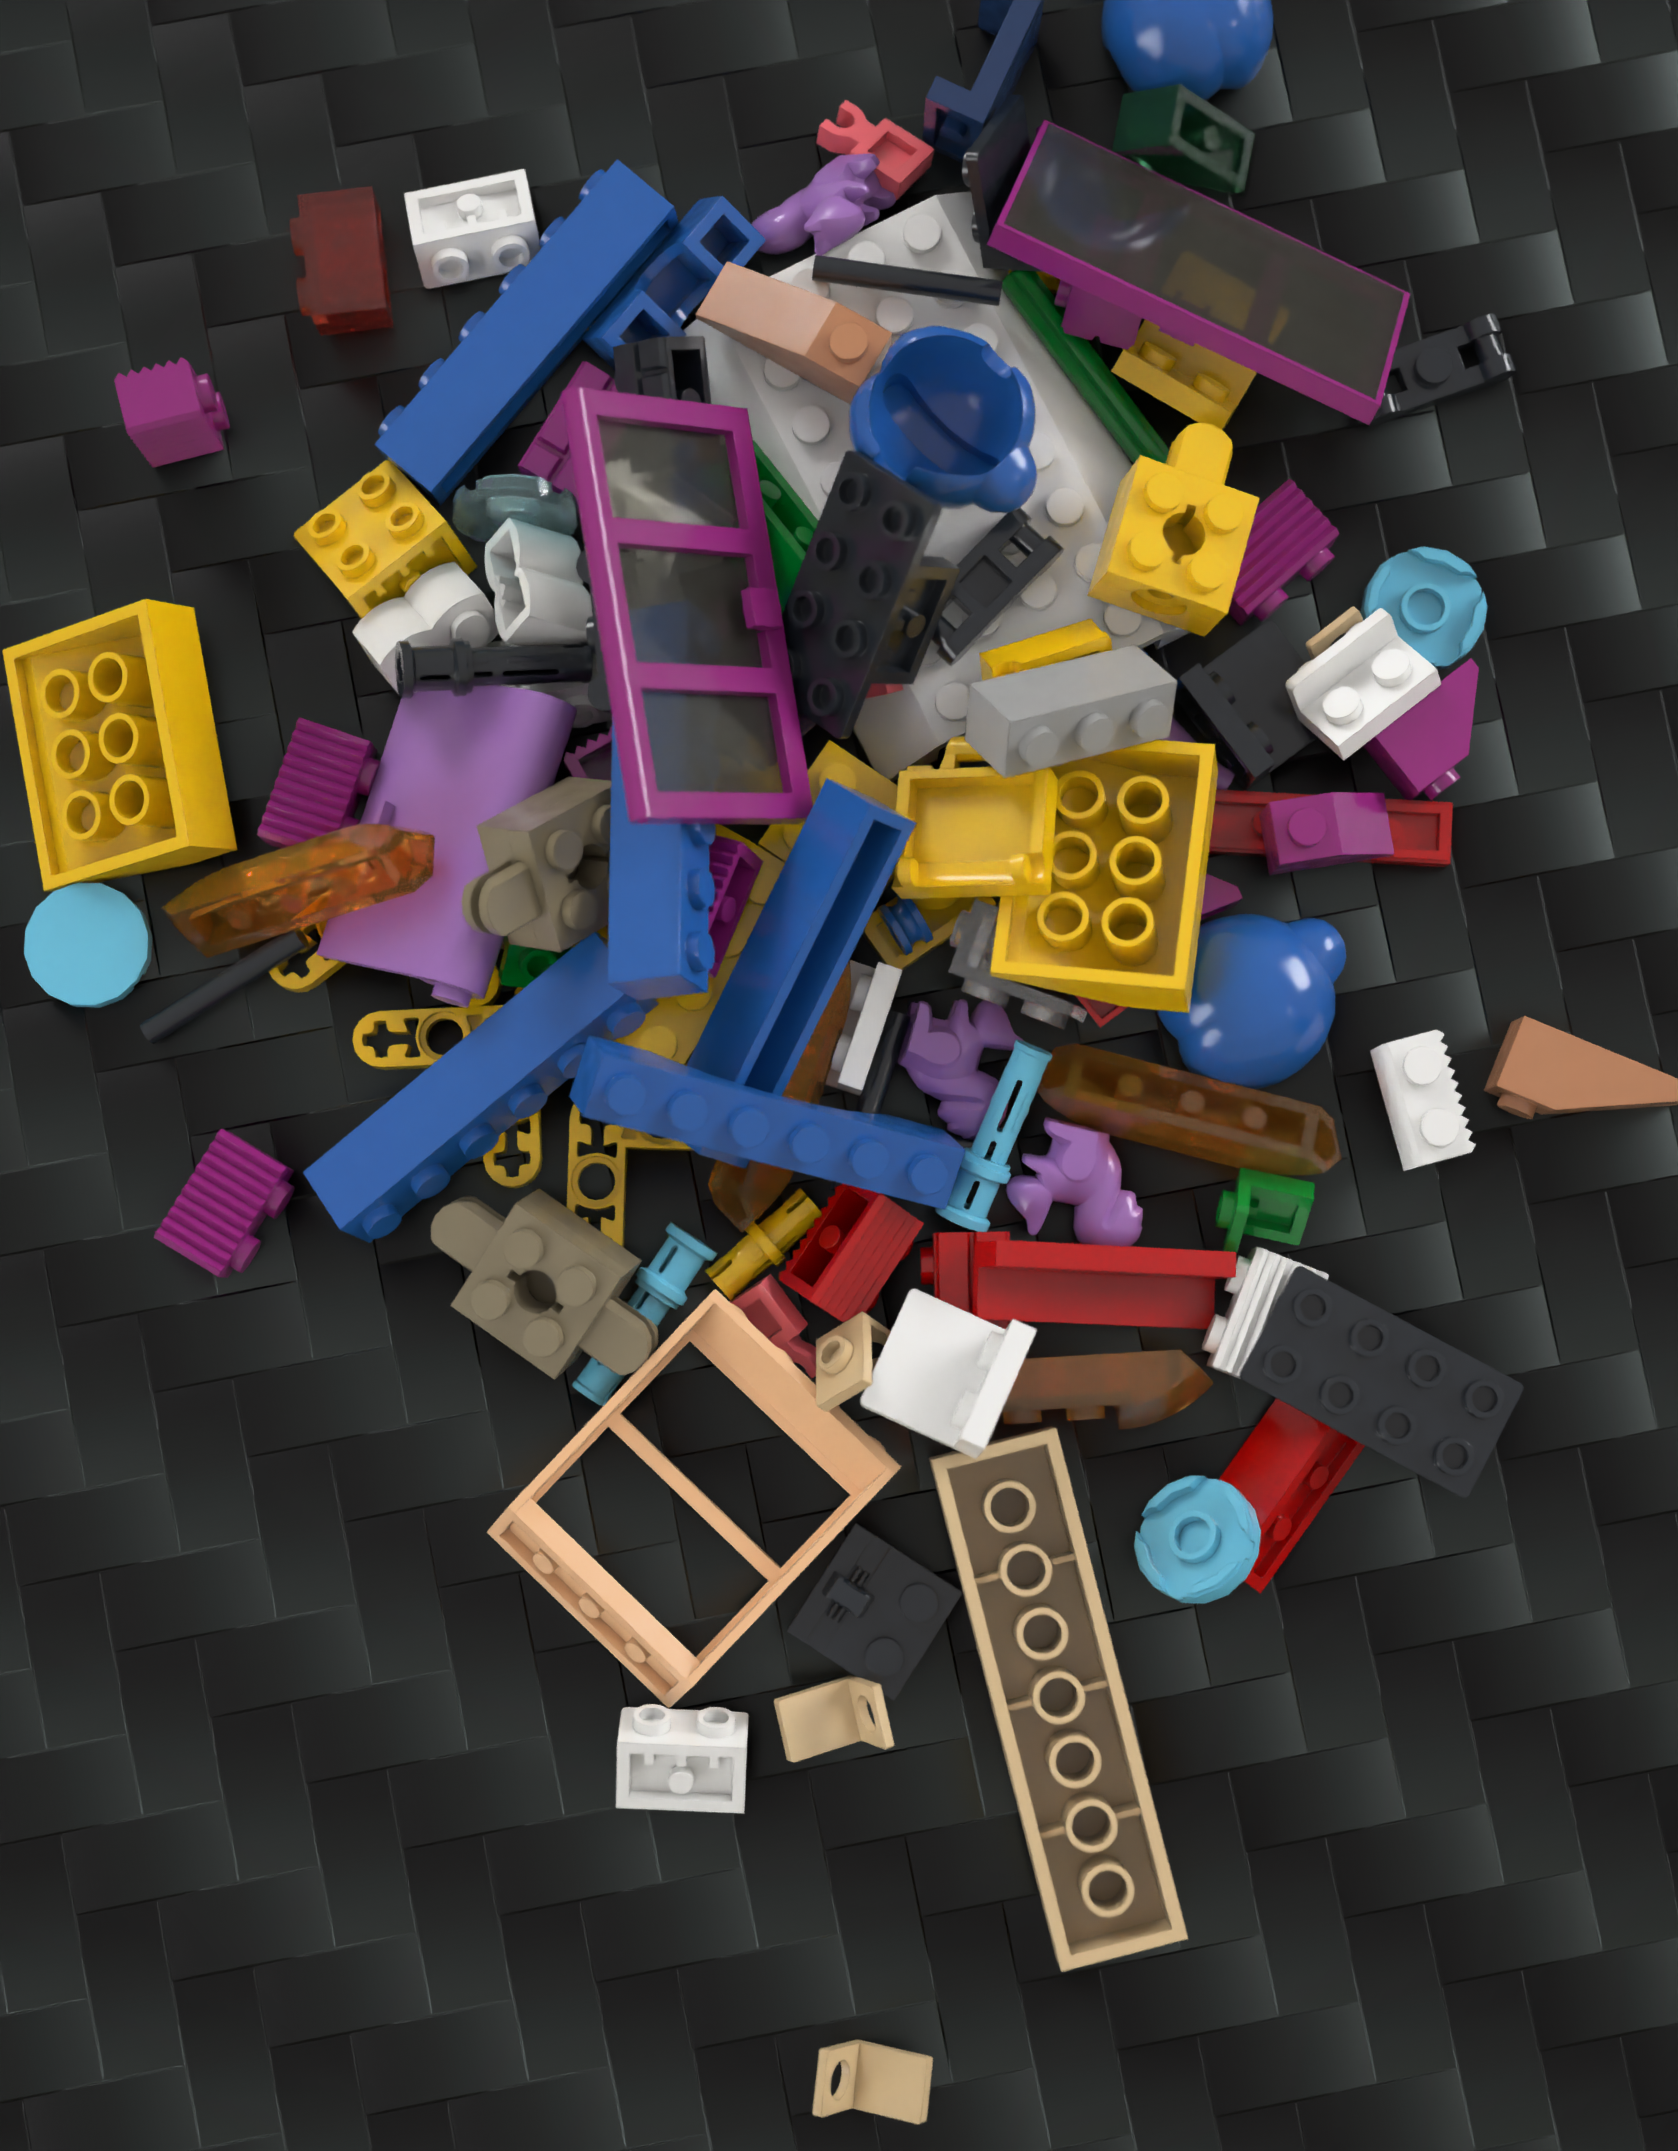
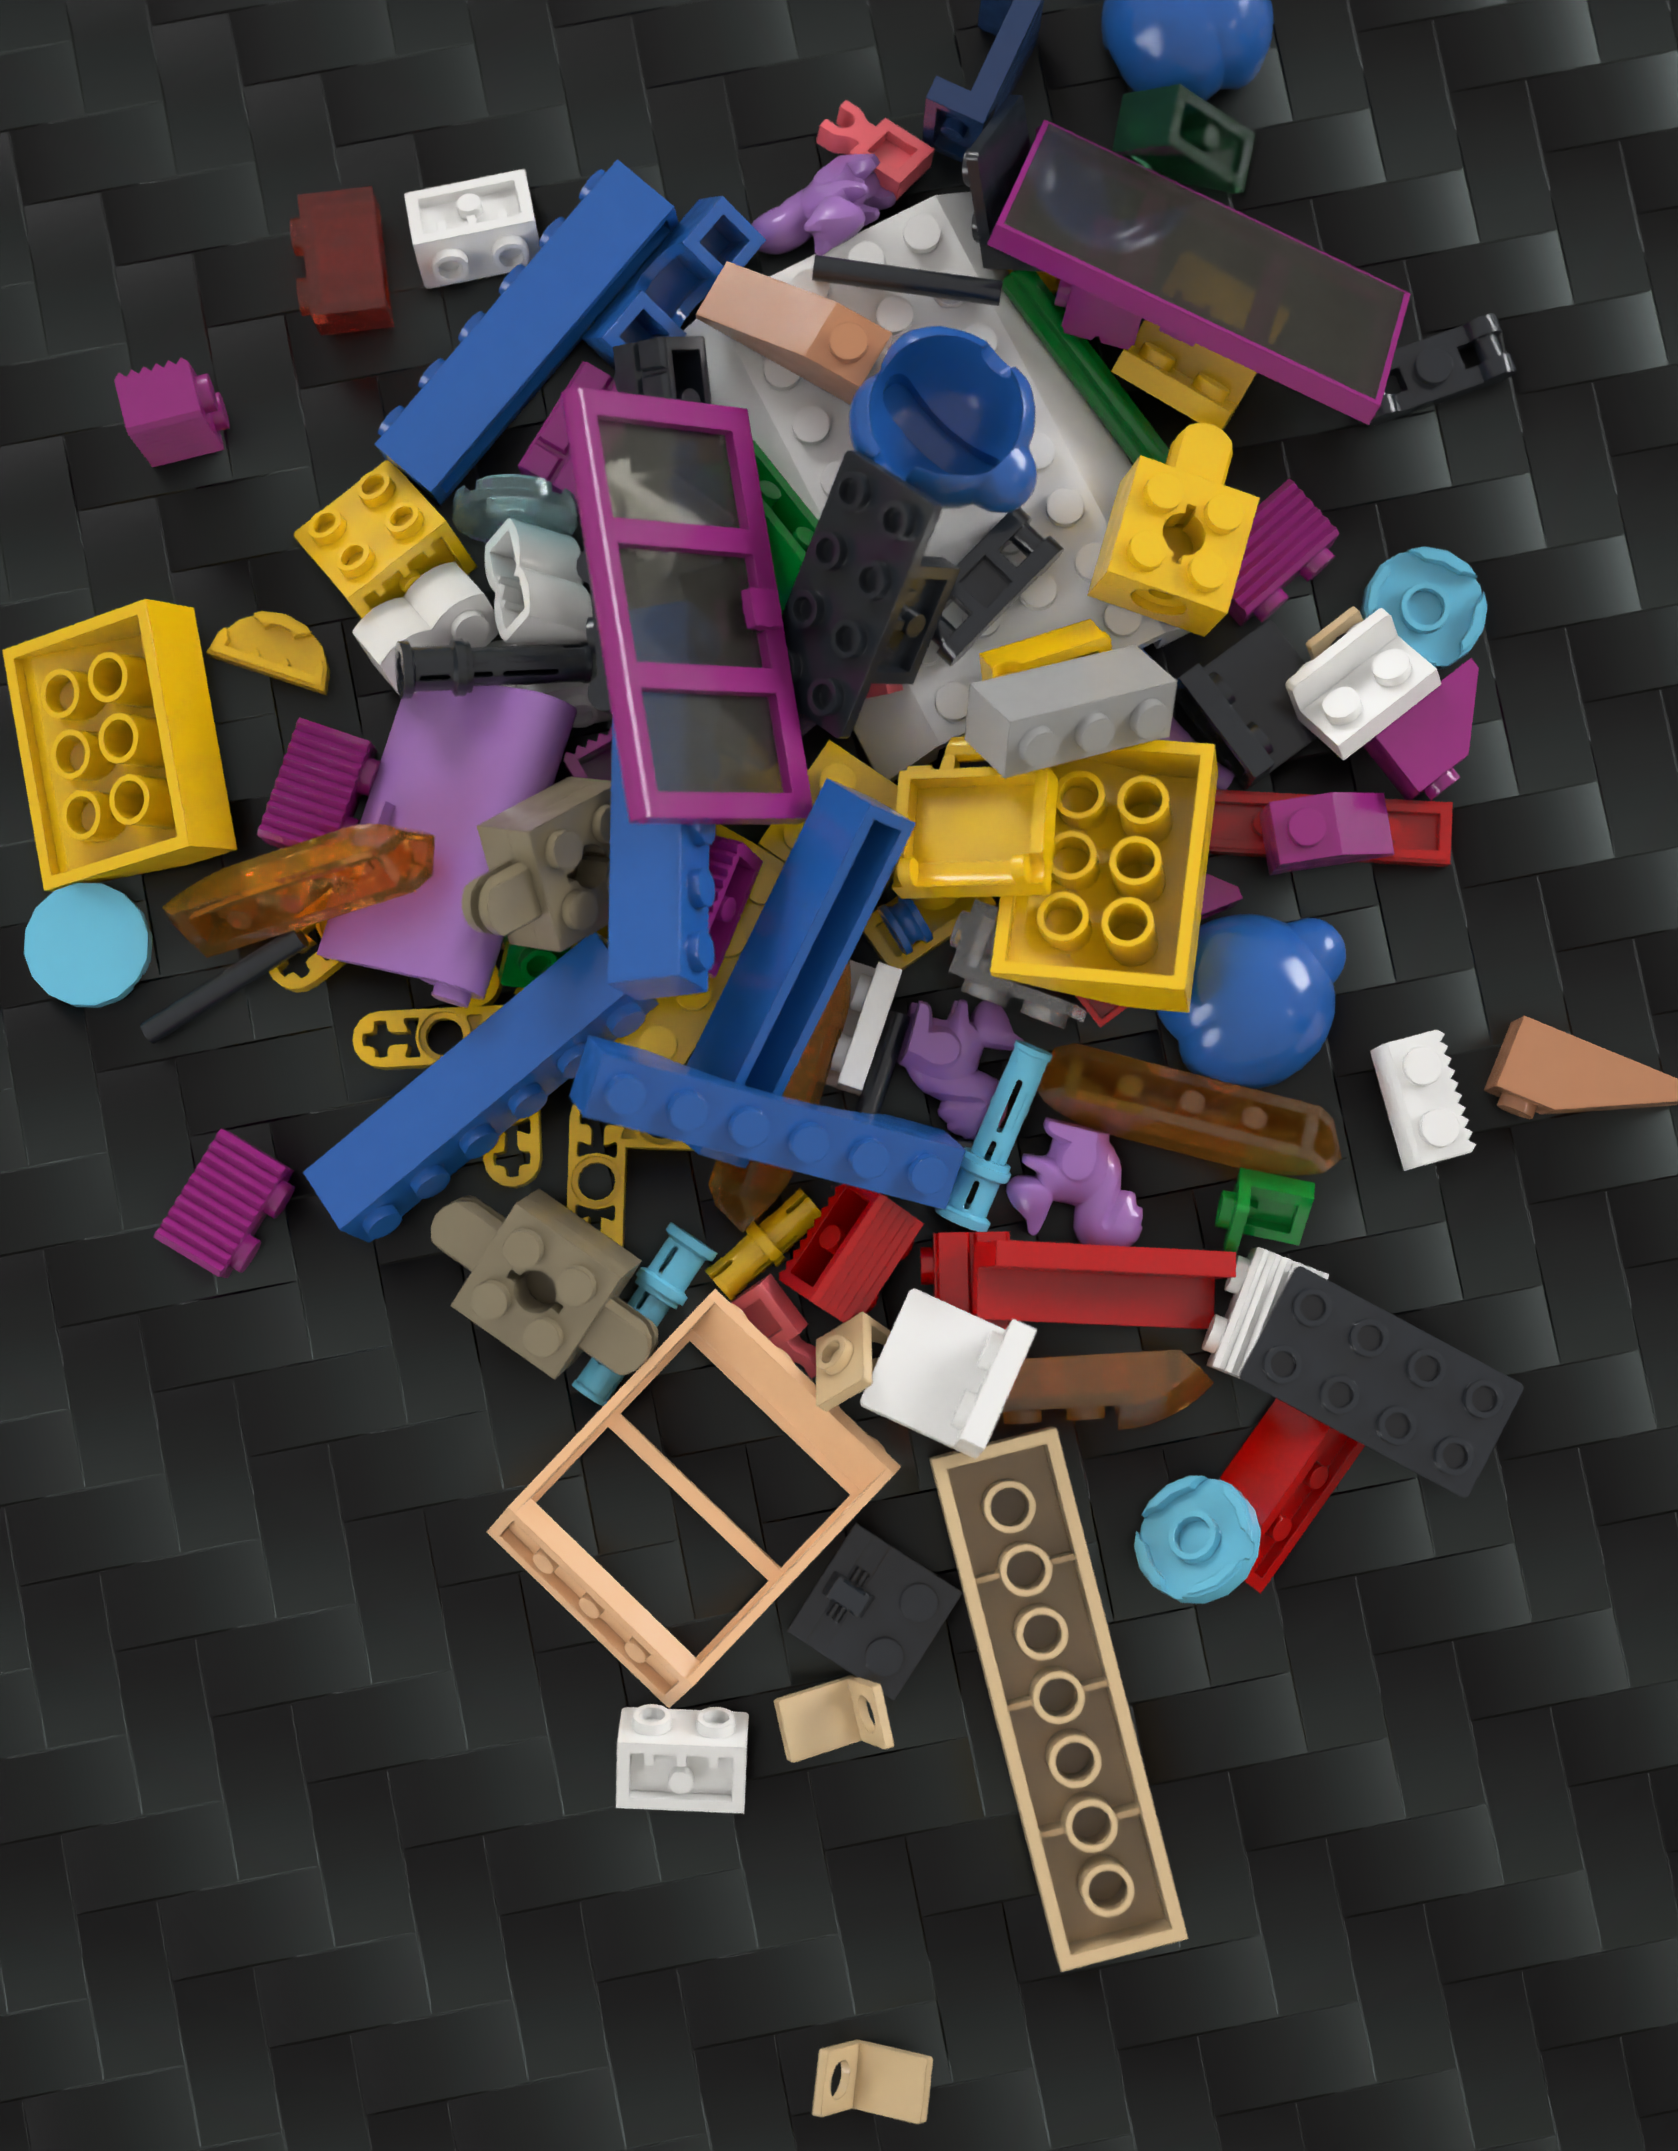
(276, 648): none -> yellow tile

